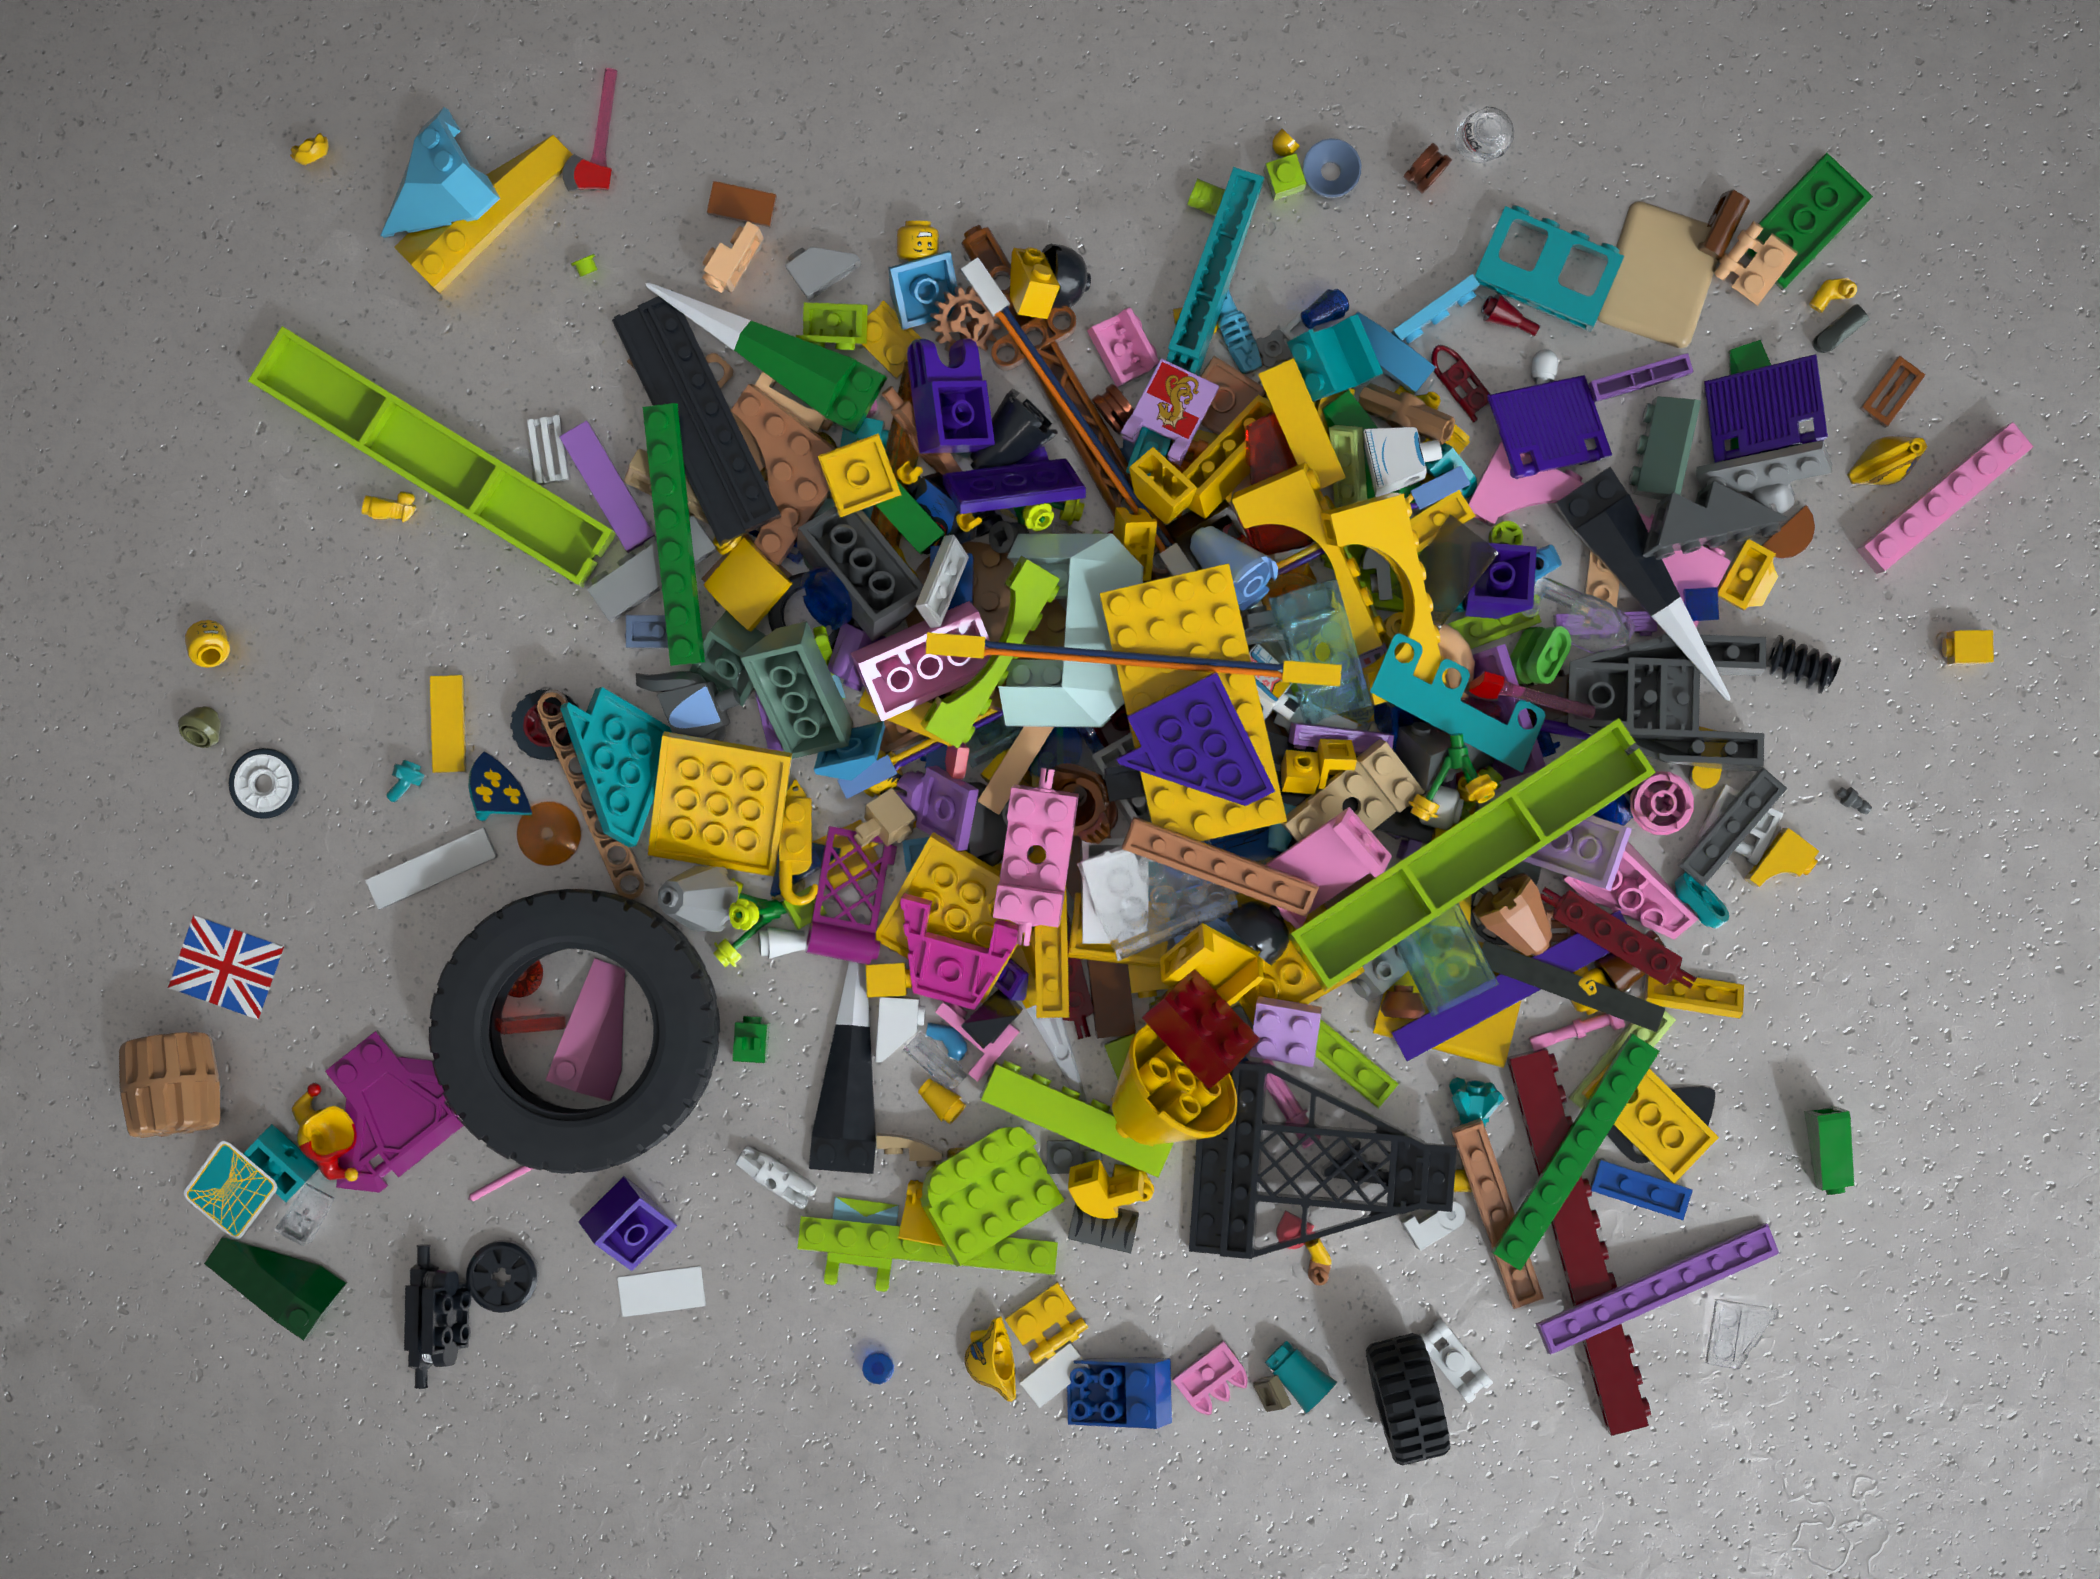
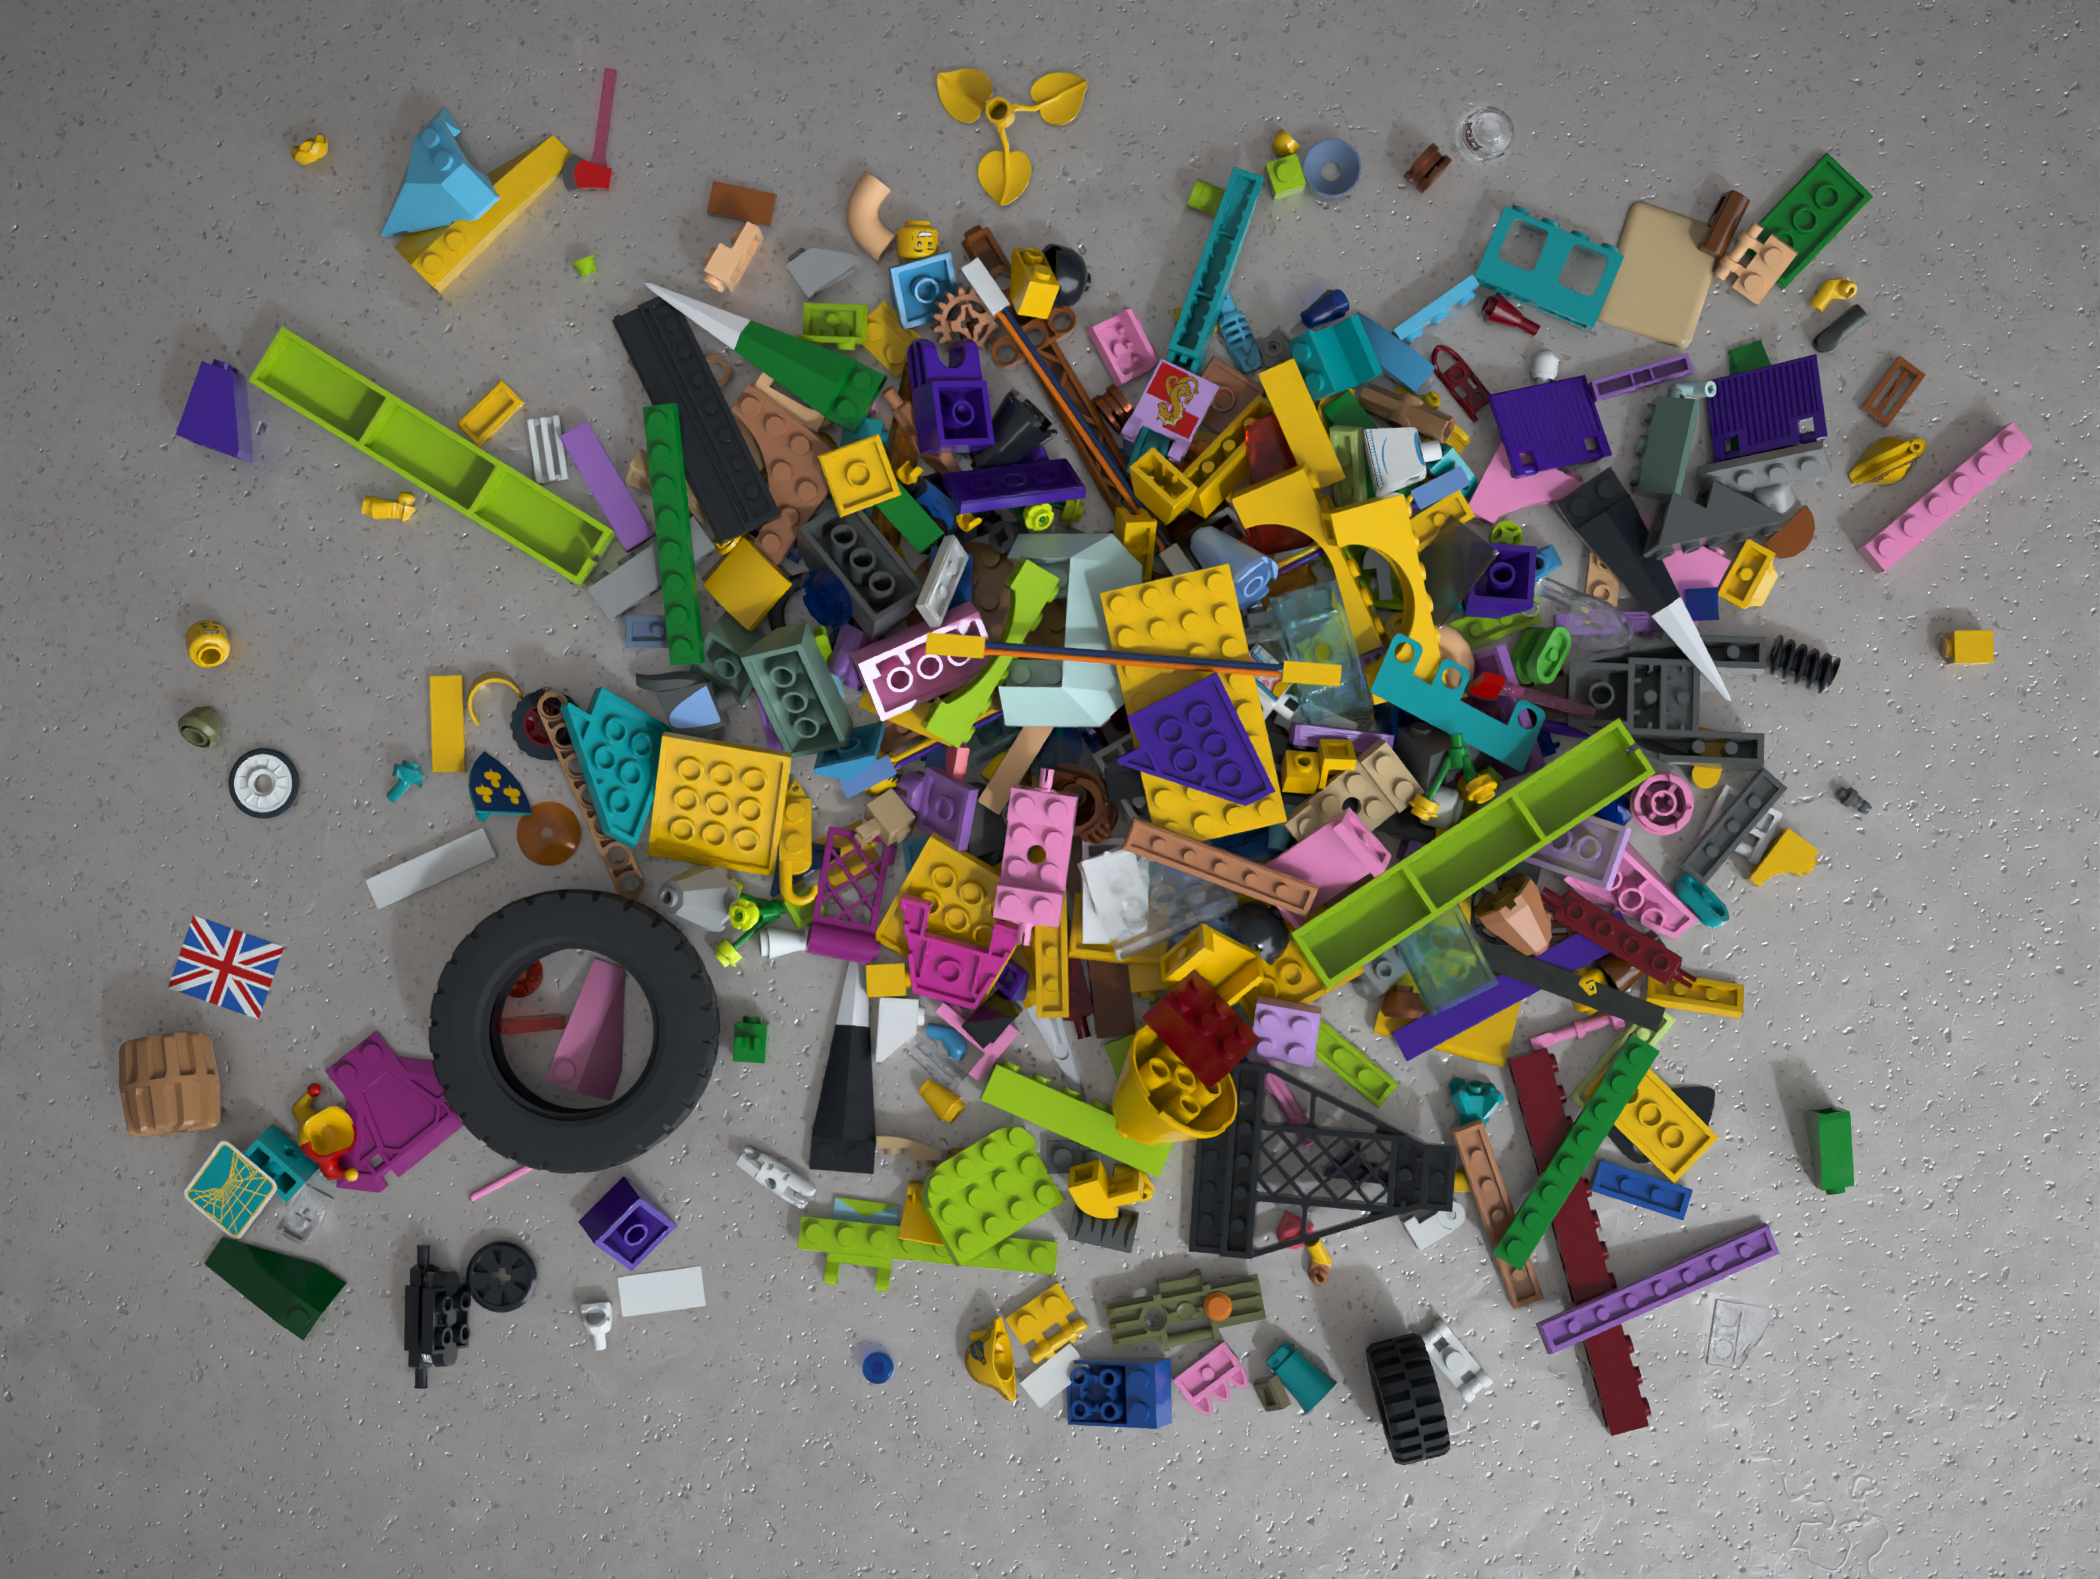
(218, 411): none -> dark purple slope
(485, 678): none -> yellow helmet
(490, 413): none -> yellow tile
(597, 1321): none -> white piece
(864, 218): none -> light nougat cylinder
(967, 93): none -> yellow plant
(1184, 1300): none -> olive piece
(1692, 389): none -> light aqua arm

